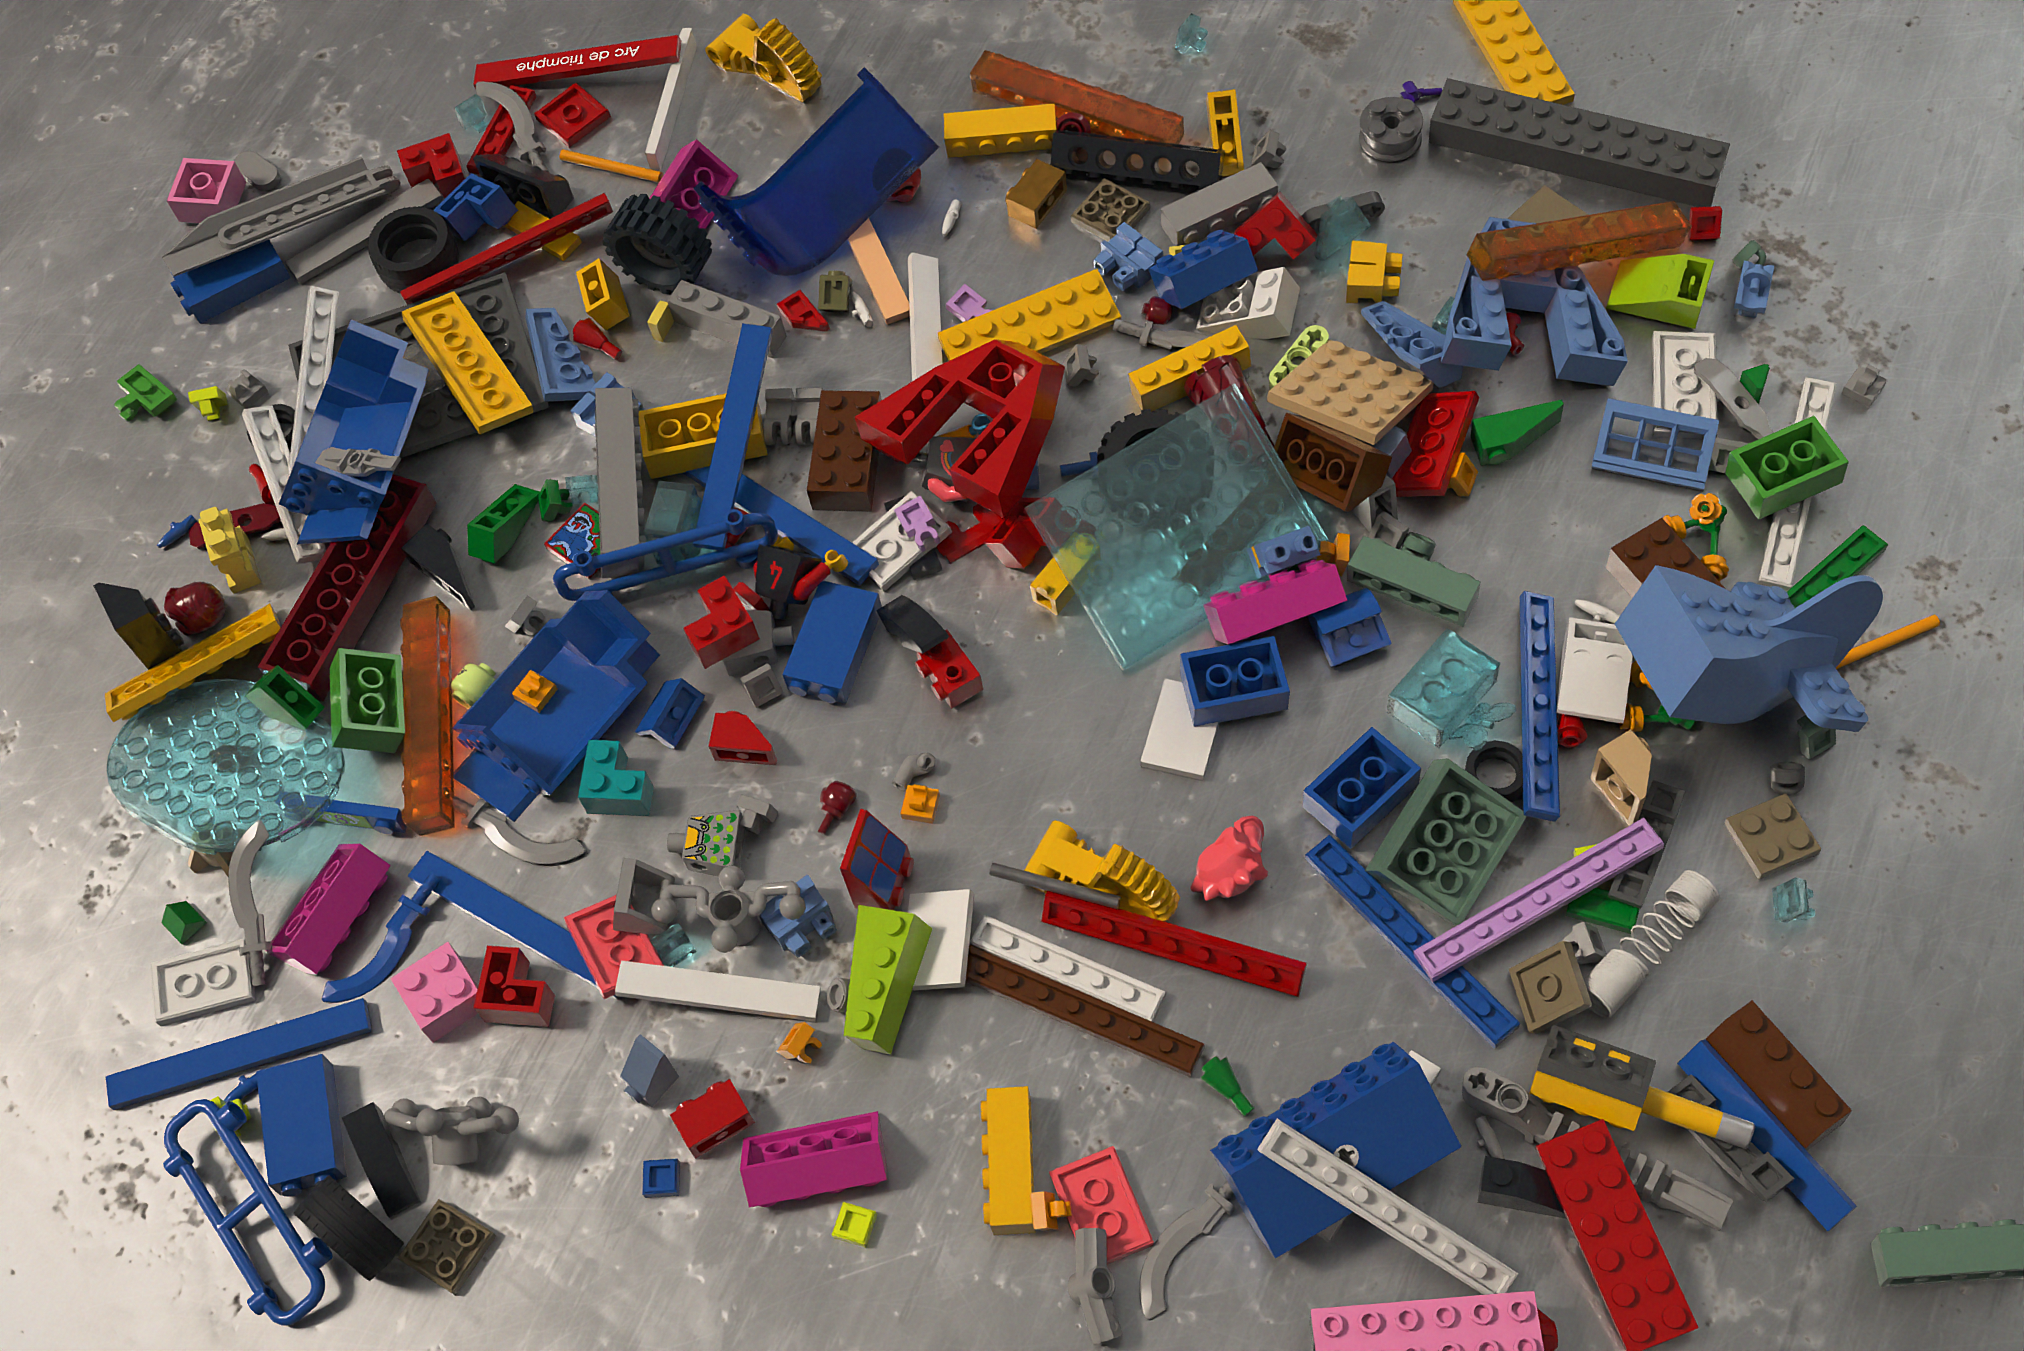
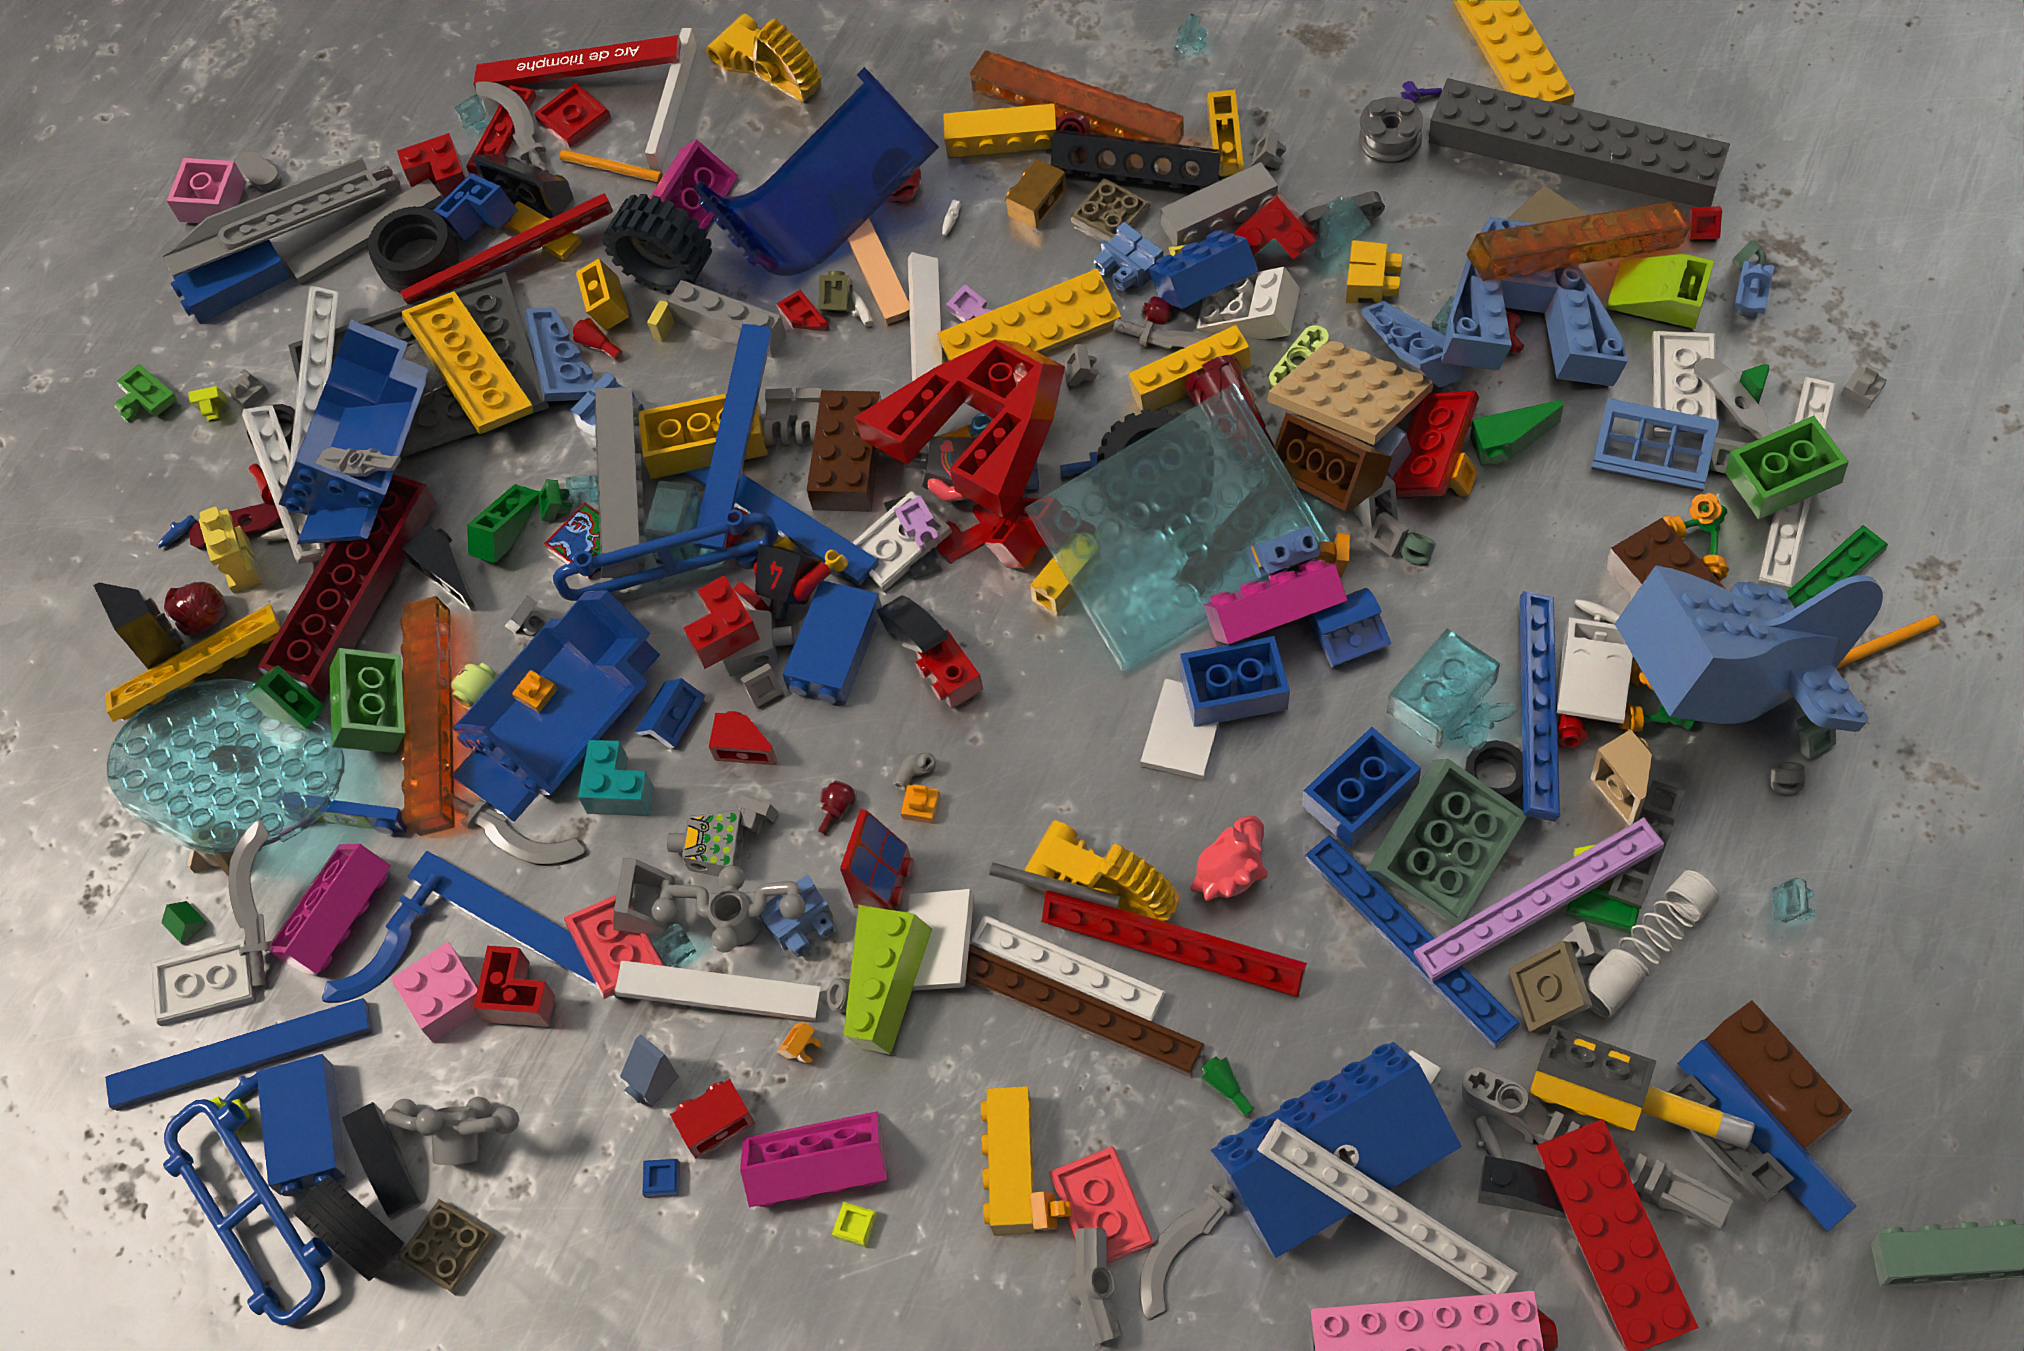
(1413, 580): sand green brick -> none
(1772, 836): dark tan plate -> none

